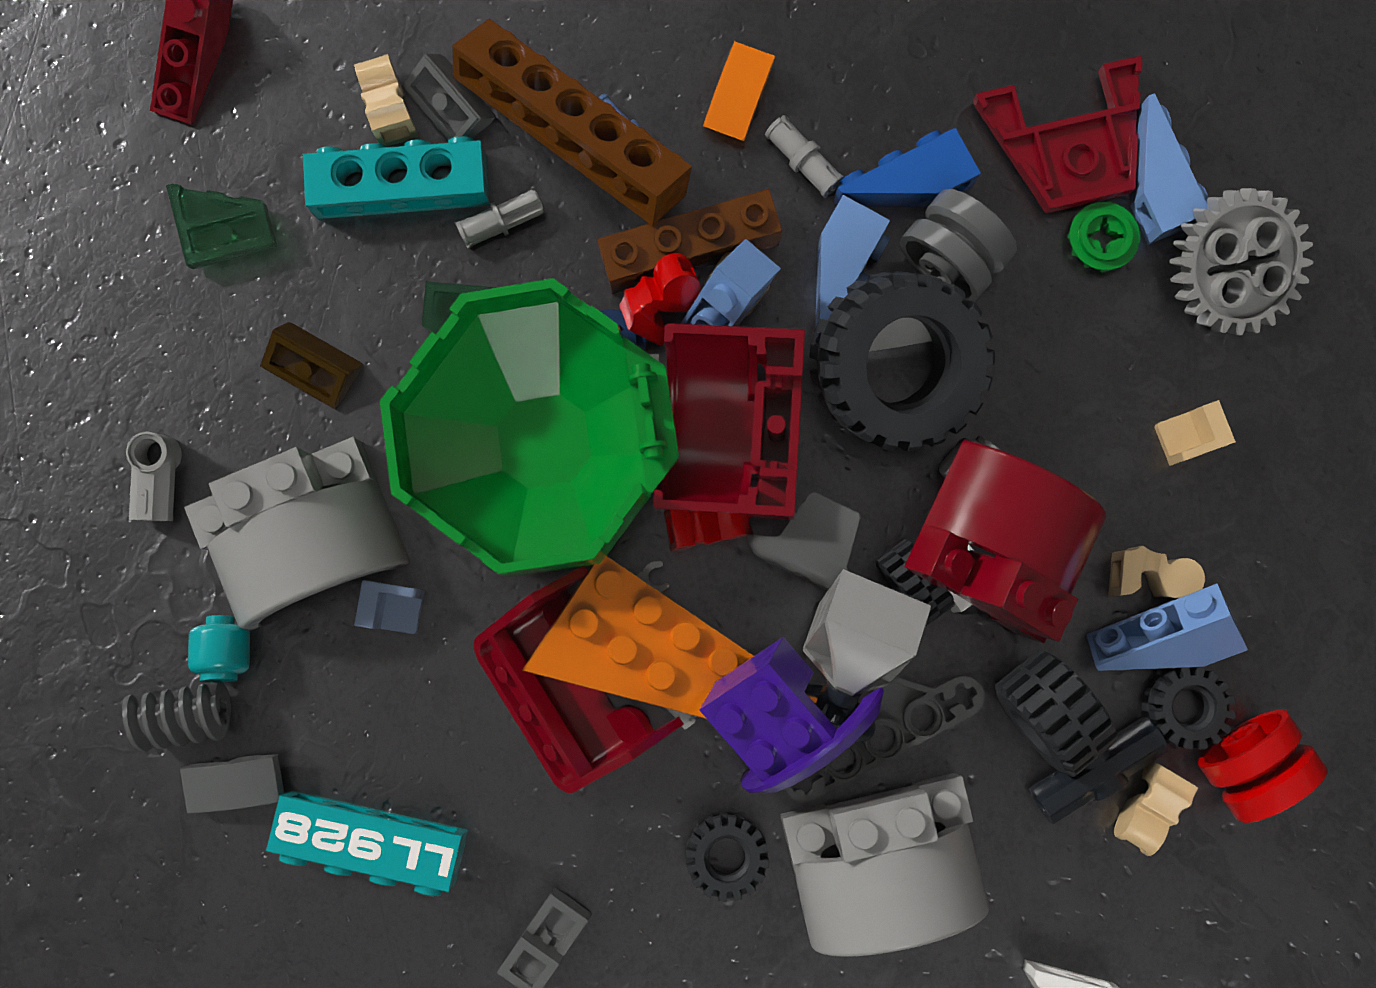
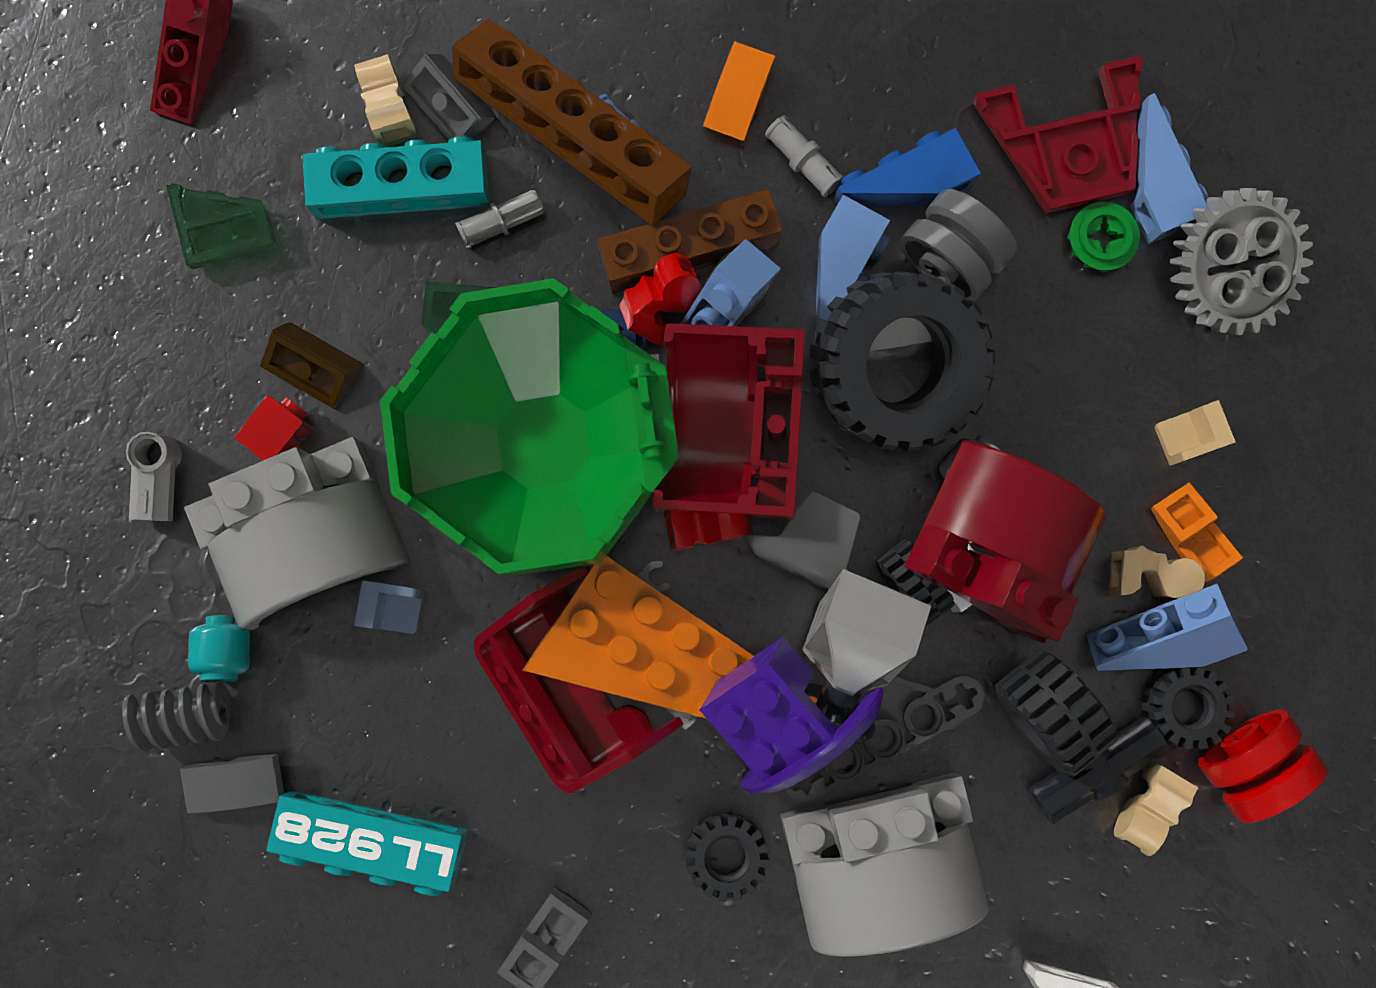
(274, 428): none -> red brick
(1192, 532): none -> orange slope

